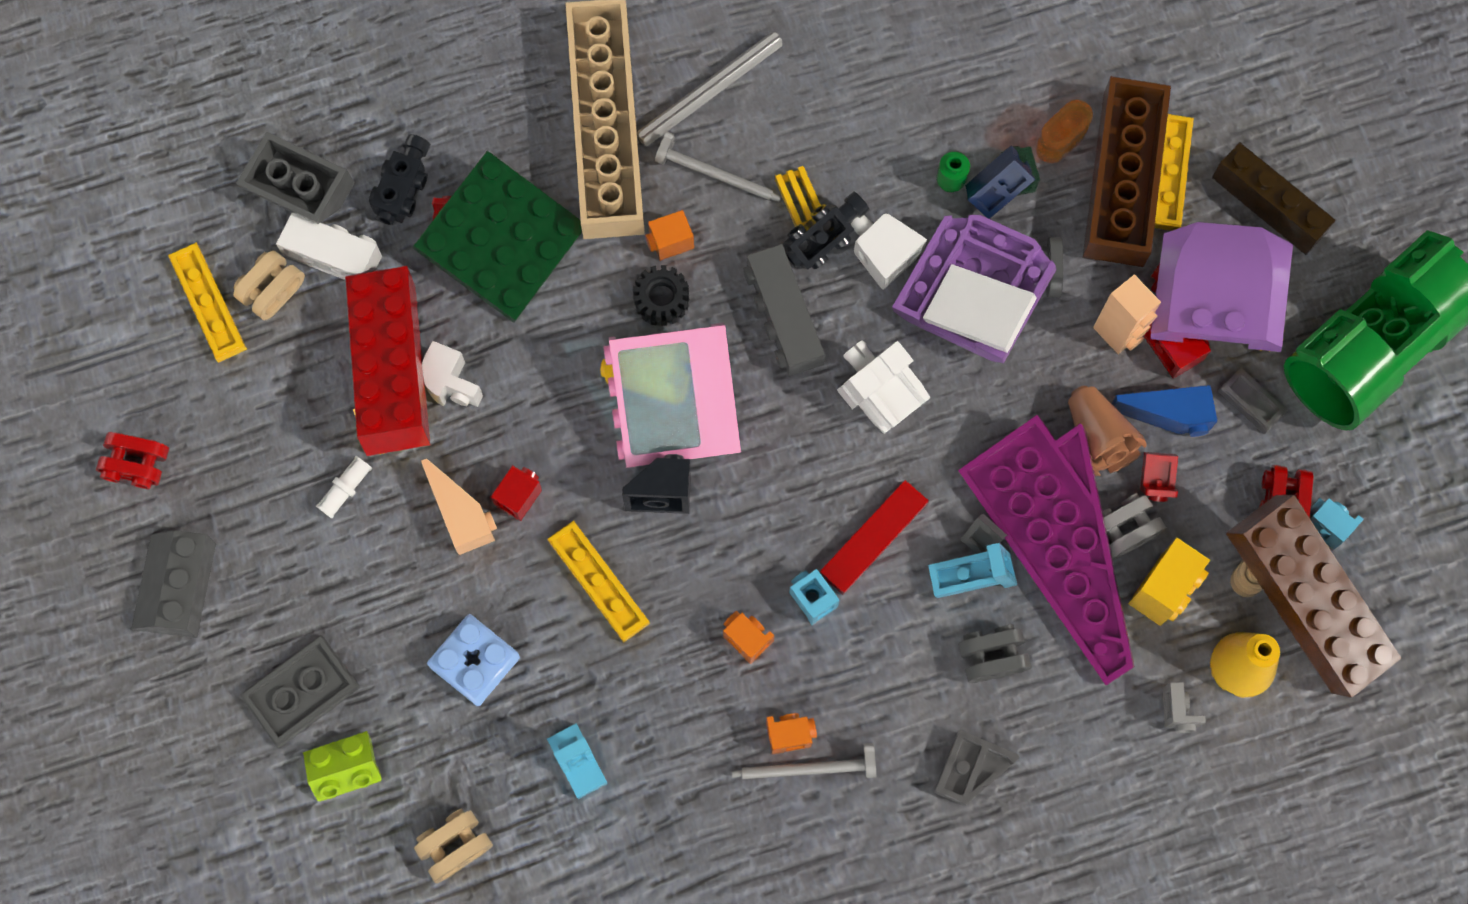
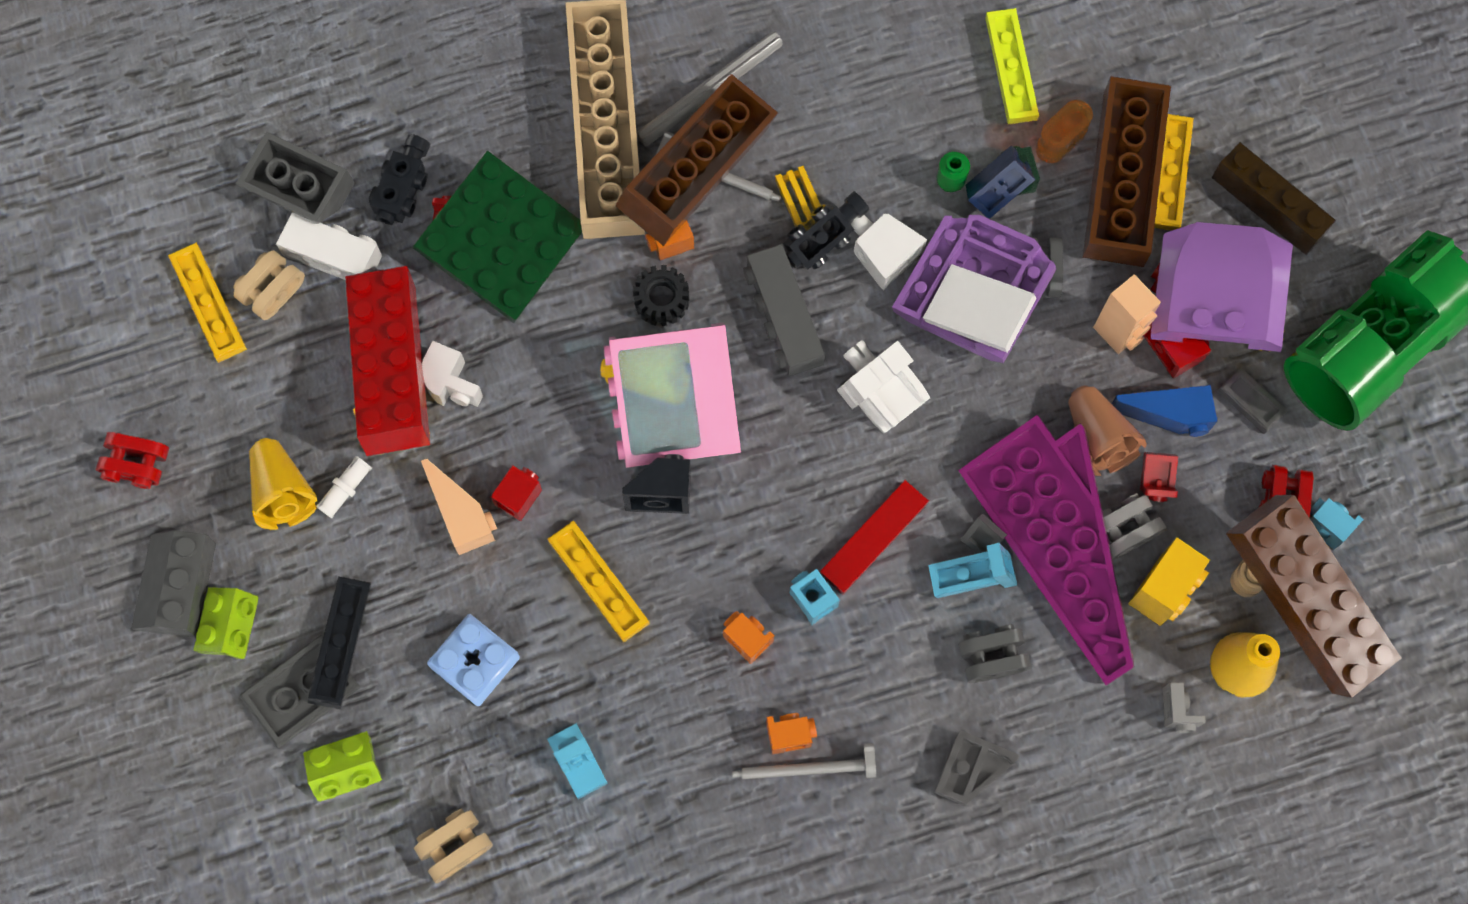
(226, 622): none -> lime bracket
(278, 487): none -> yellow cone
(339, 643): none -> black tile
(696, 159): none -> reddish brown brick
(1012, 66): none -> neon yellow plate

